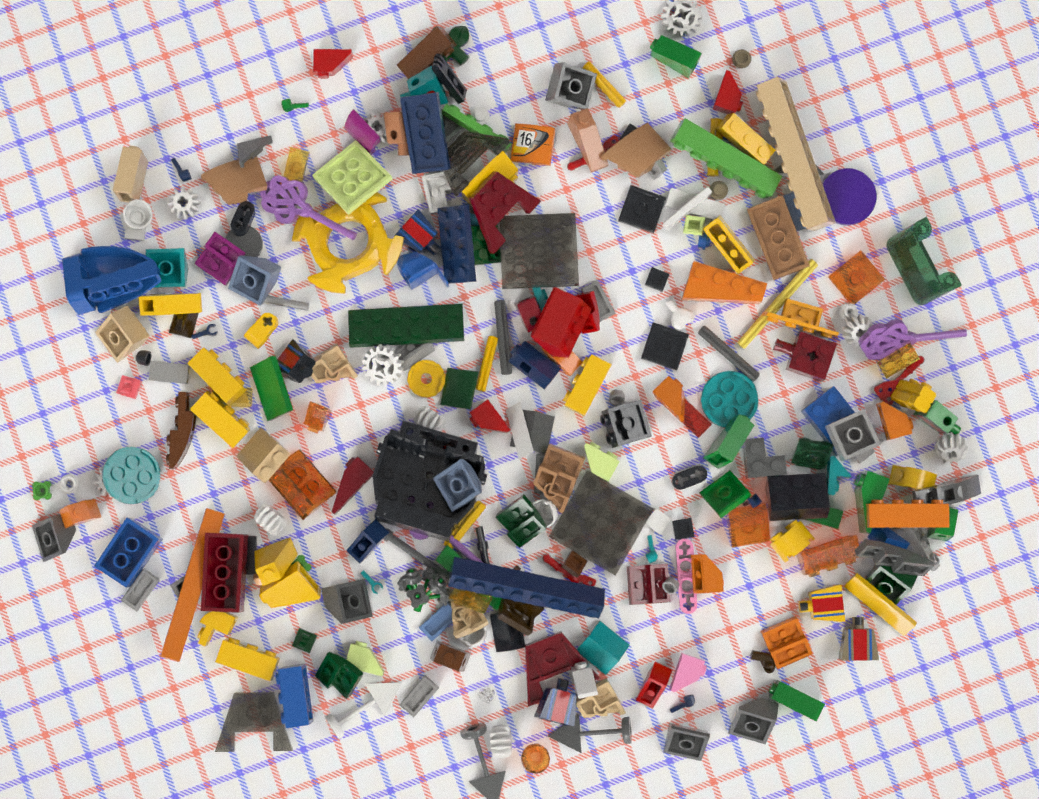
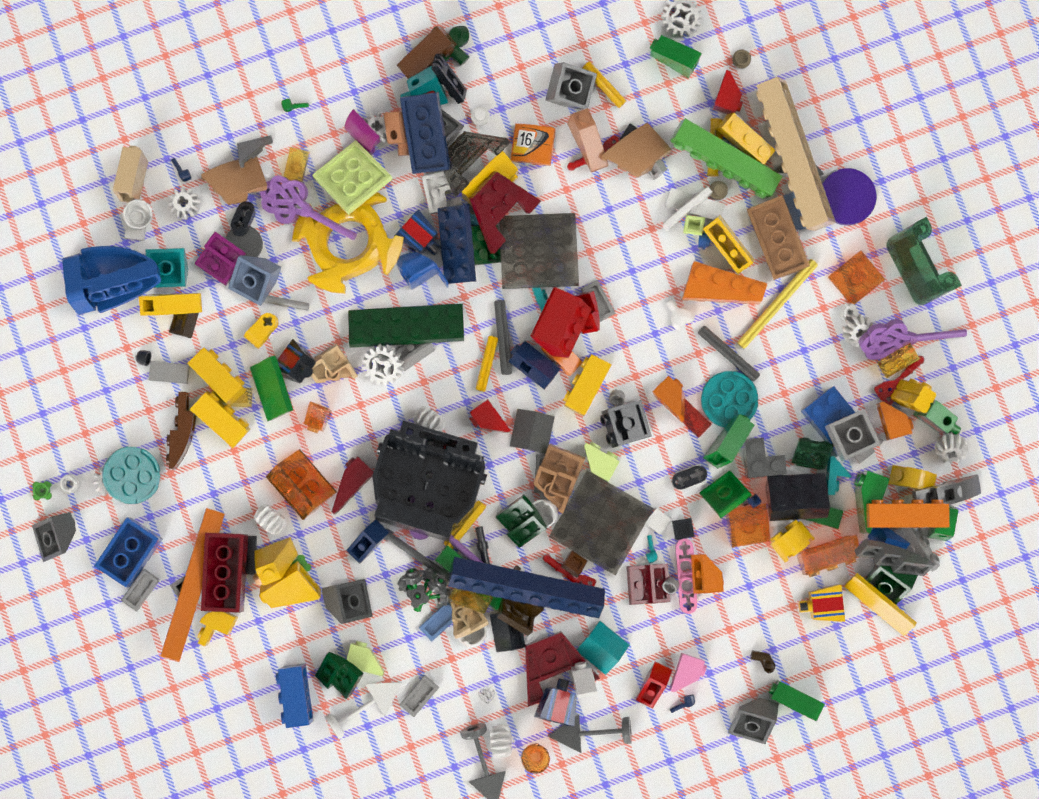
(79, 513): orange slope -> none
(122, 333): tan slope -> none
(129, 387): coral tile -> none
(205, 332): dark blue hand -> none
(248, 659): yellow brick -> none
(254, 714): clear smoke wing -> none
(263, 455): tan brick -> none
(304, 640): dark green tile -> none
(330, 61): red slope -> none
(371, 581): teal hand -> none
(423, 367): yellow tile -> none
(450, 656): reddish brown torso -> none
(458, 484): sand blue slope -> none
(459, 388): dark green piece -> none
(468, 122): bright green plate -> none
(519, 430): white sticker -> none
(526, 309): dark red torso -> none
(600, 704): tan slope -> none
(642, 209): black tile -> none
(657, 279): black tile -> none
(664, 346): black tile -> none
(686, 741): dark grey slope -> none
(786, 642): orange slope -> none
(799, 361): dark red brick -> none
(802, 315): light orange bracket -> none
(858, 642): torso -> none

